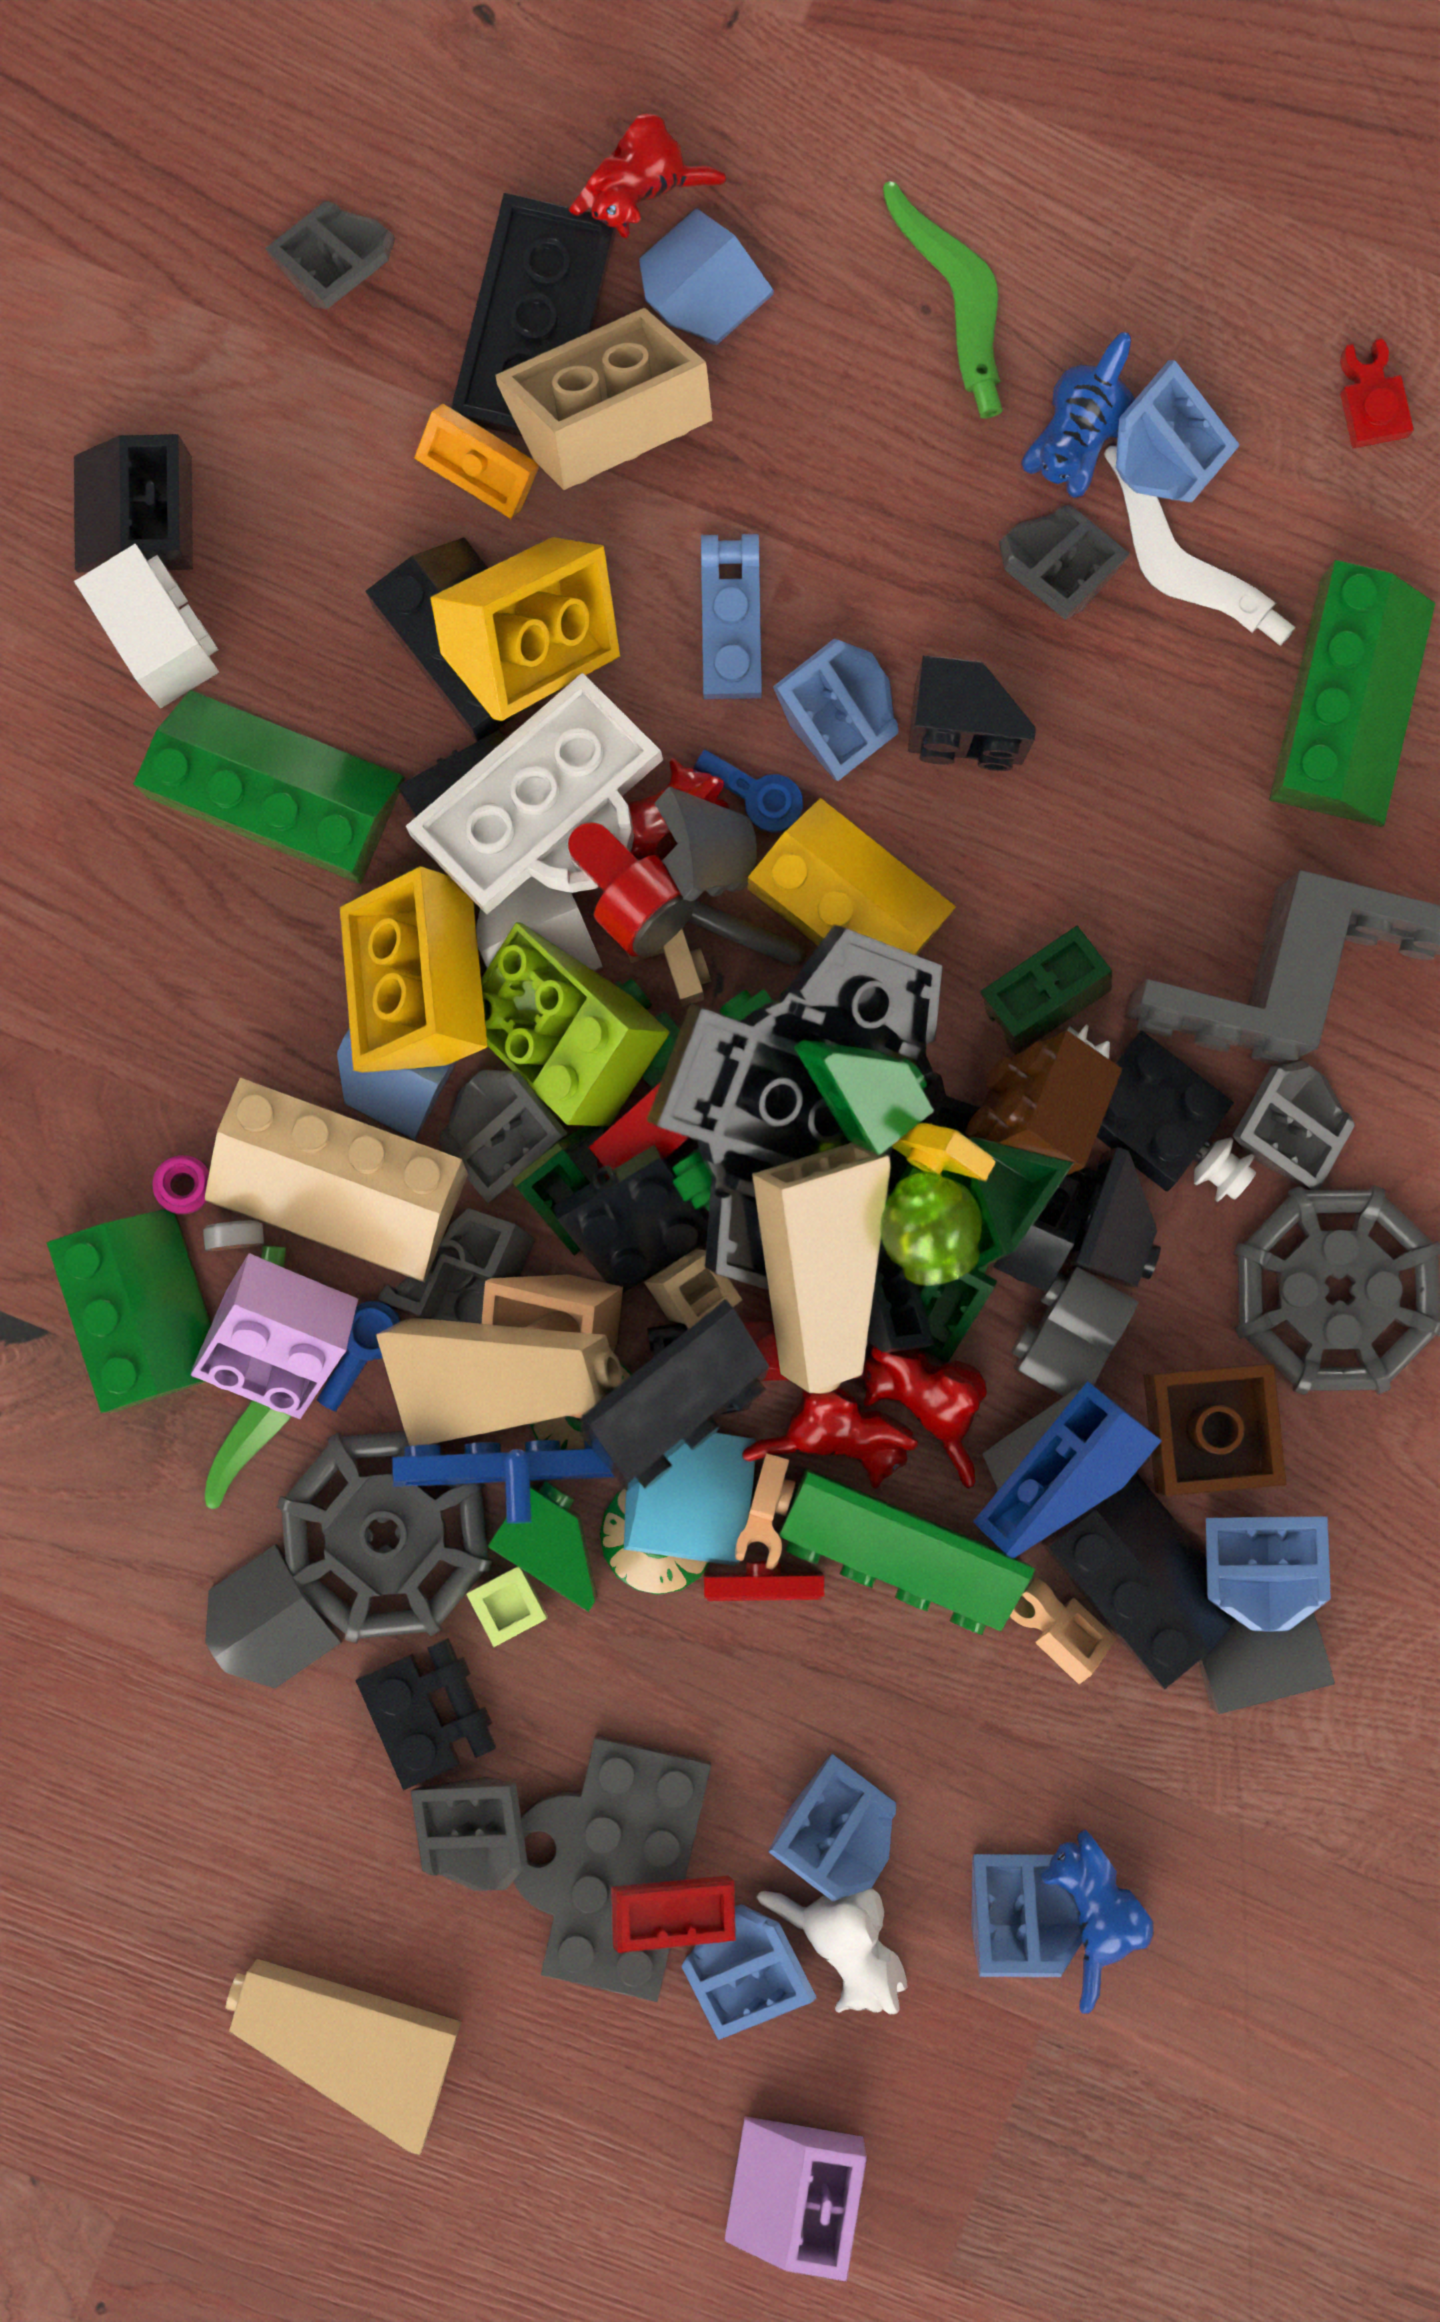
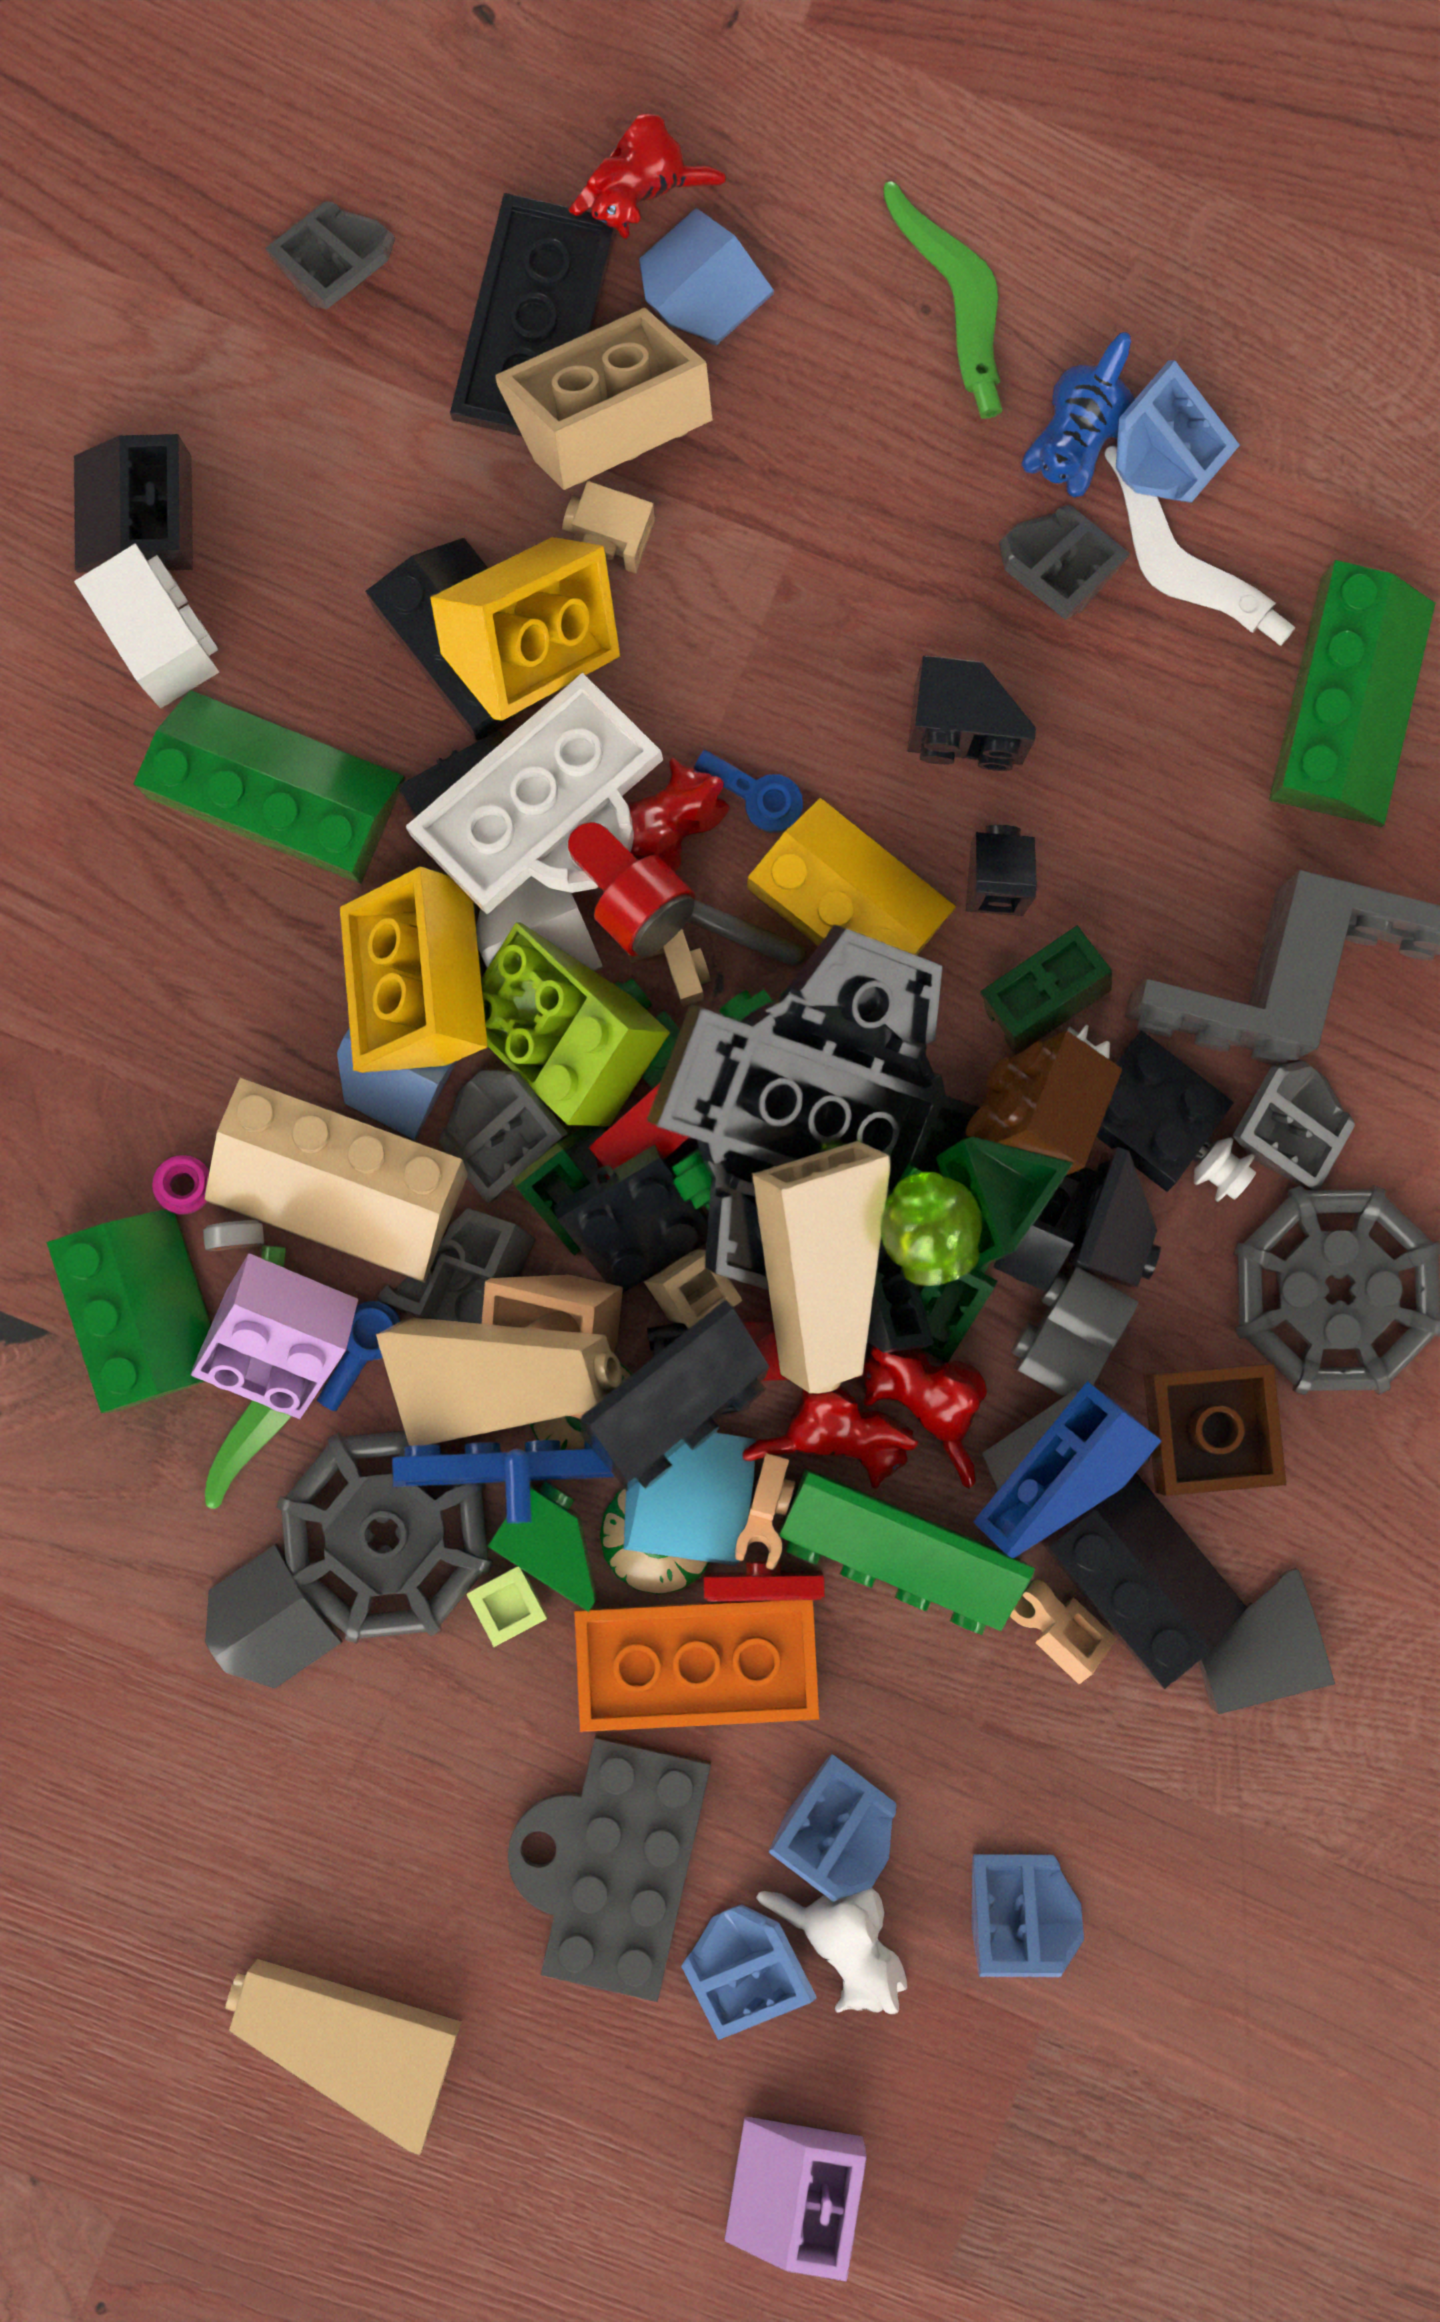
(410, 1722): black plate -> none
(471, 1832): dark grey slope -> none
(476, 461): light orange plate -> none
(611, 520): none -> tan brick
(673, 1913): red plate -> none
(696, 1664): none -> orange plate
(713, 845): dark grey slope -> none
(731, 619): medium blue plate -> none
(839, 706): medium blue slope -> none
(867, 1092): slope -> none
(940, 1149): yellow plate -> none
(1001, 871): none -> black slope
(1108, 1917): blue animal -> none
(1268, 1569): medium blue slope -> none
(1374, 405): red plate -> none

